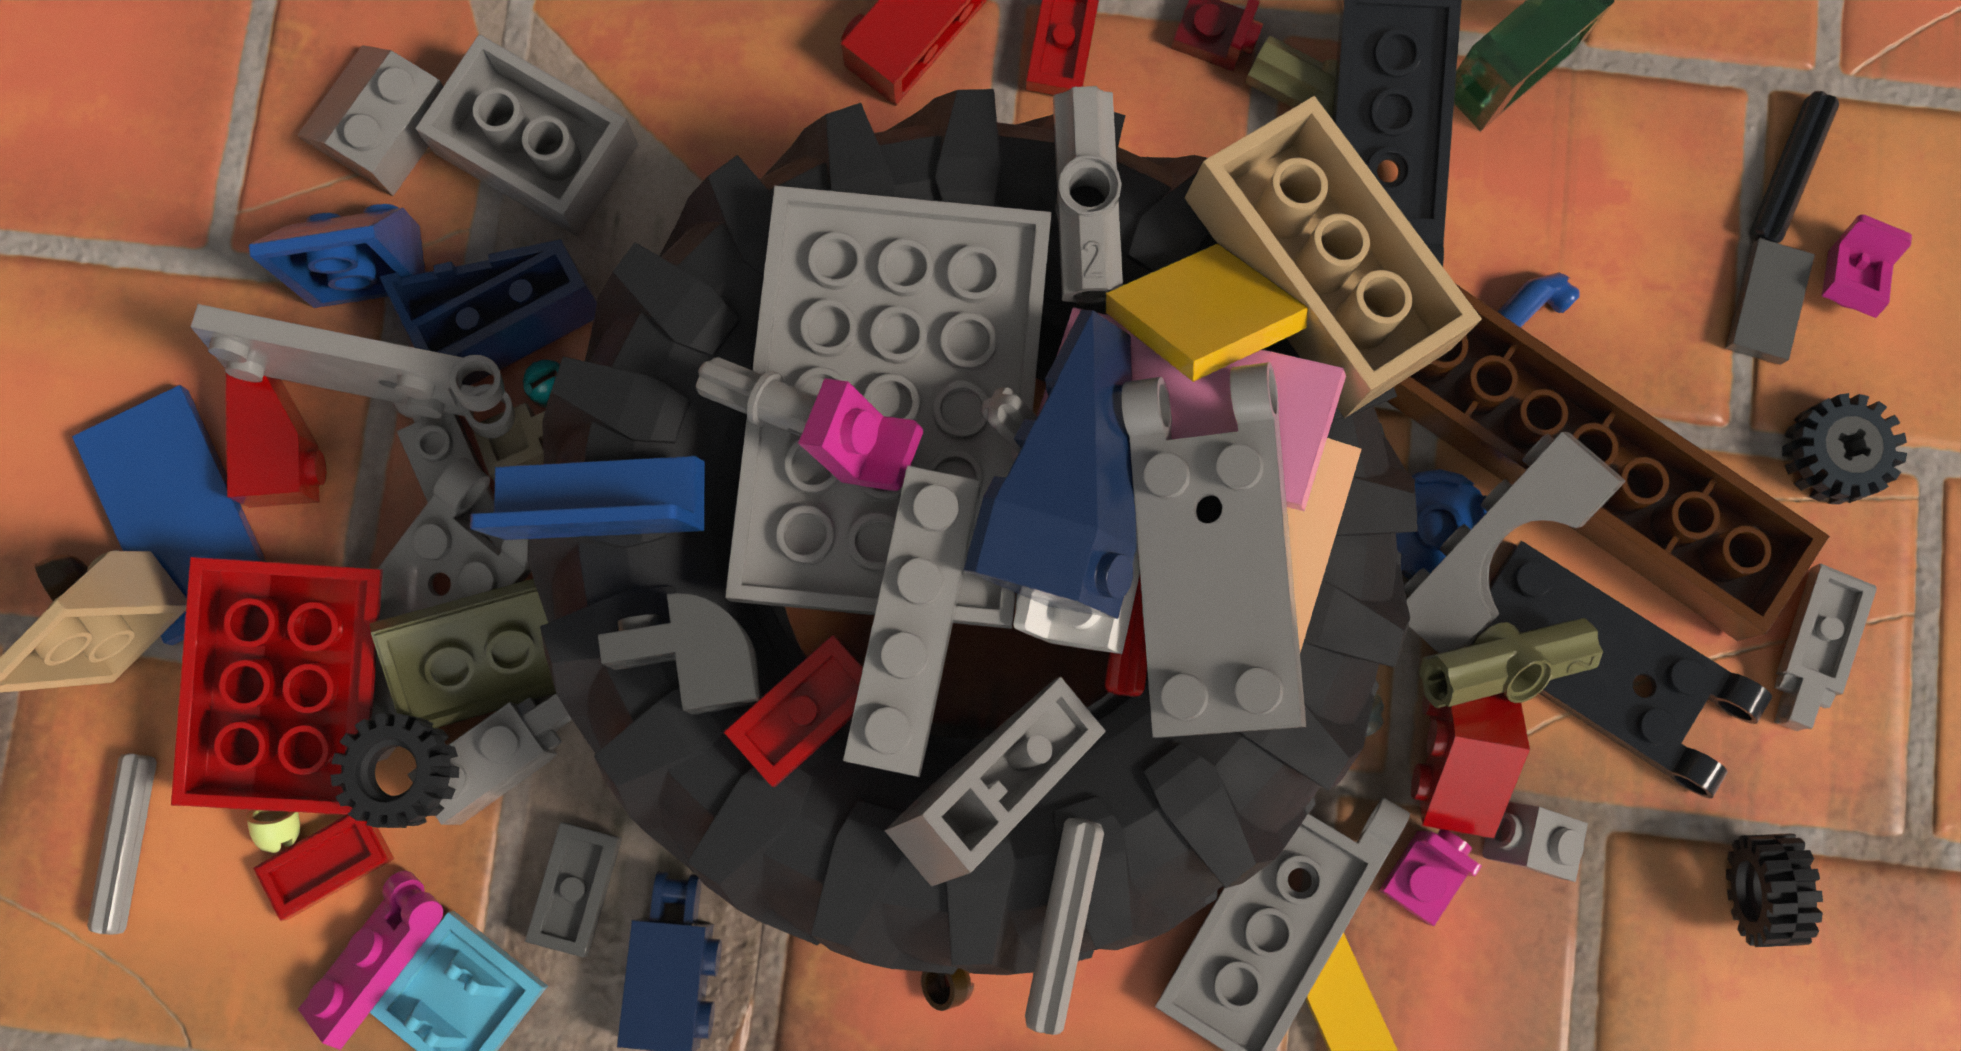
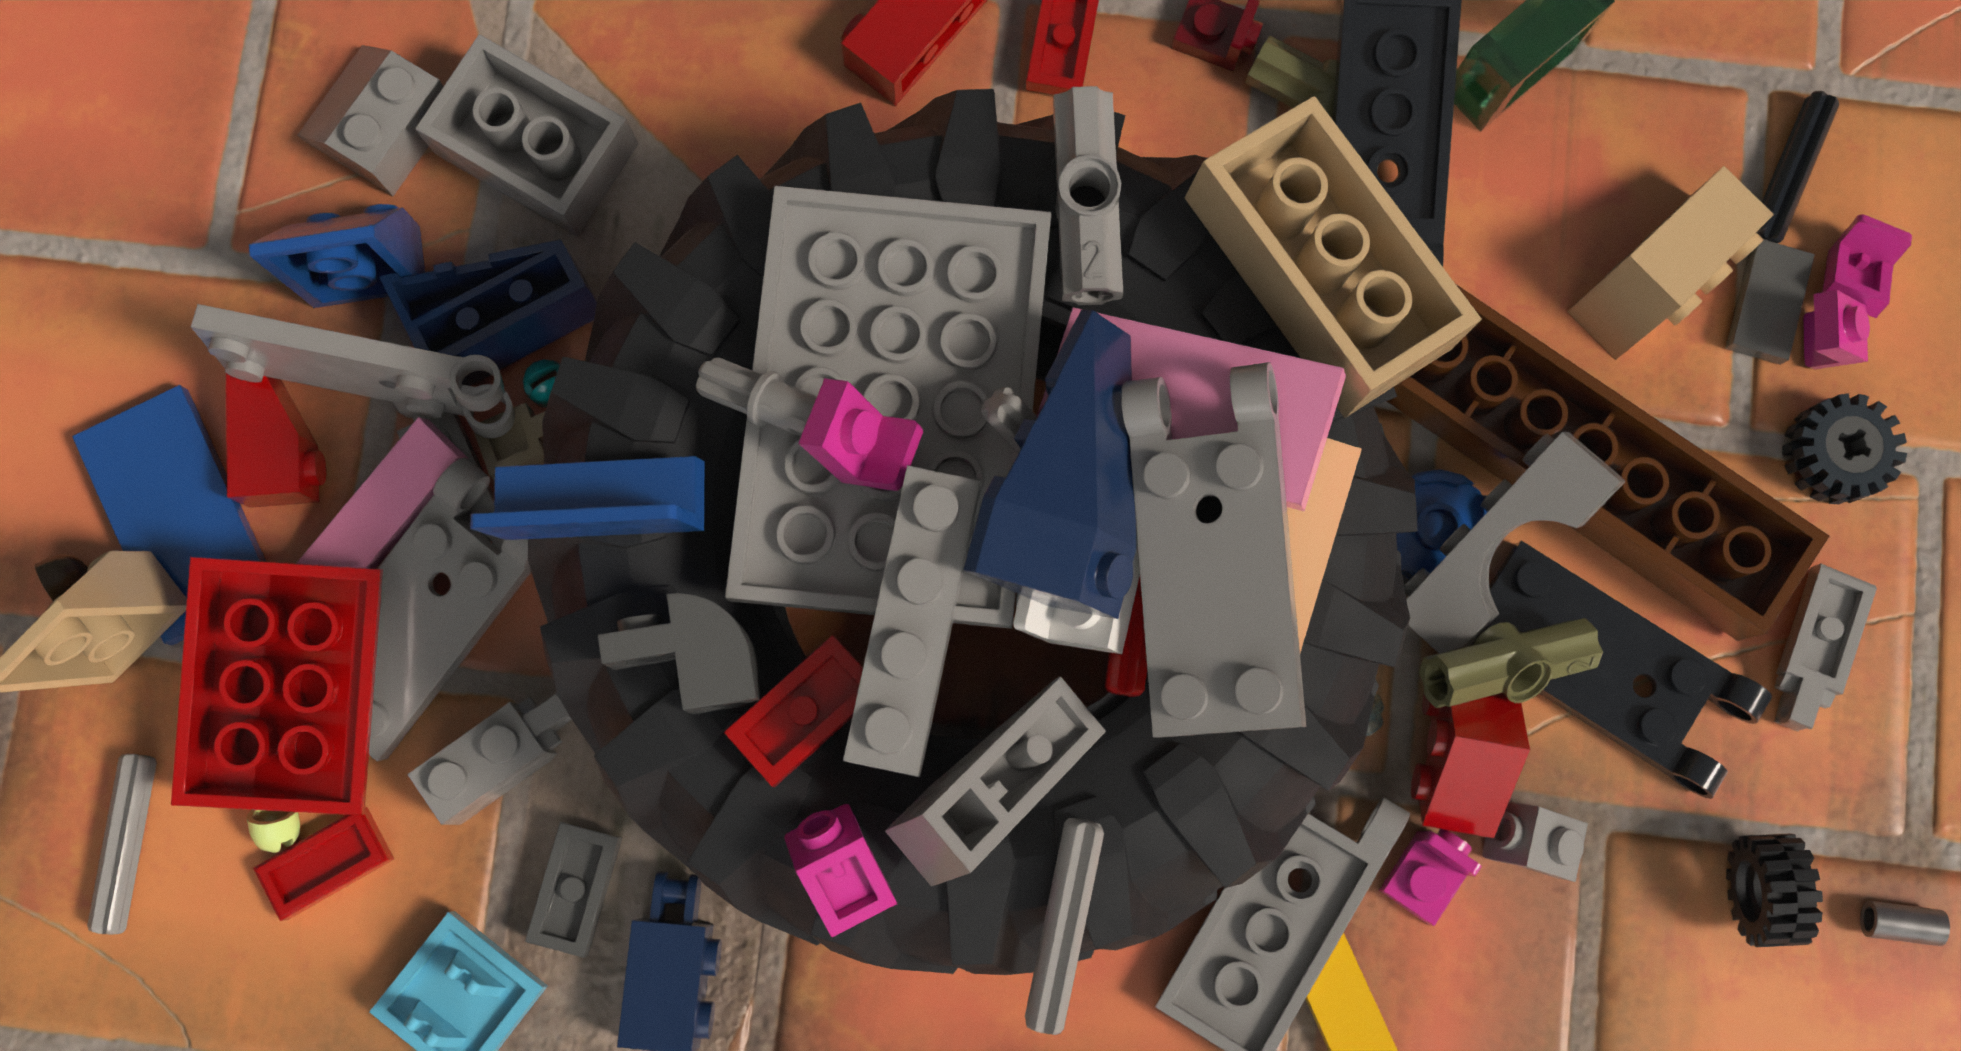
(359, 766): black tyre -> none
(372, 960): dark pink plate -> none
(386, 501): none -> bright pink tile
(466, 655): olive tile -> none
(838, 869): none -> dark pink bracket
(945, 997): dark brown hinge -> none
(1206, 311): yellow tile -> none
(1535, 293): blue arm -> none
(1673, 264): none -> tan wedge
(1835, 331): none -> dark pink bracket
(1905, 923): none -> flat silver piece

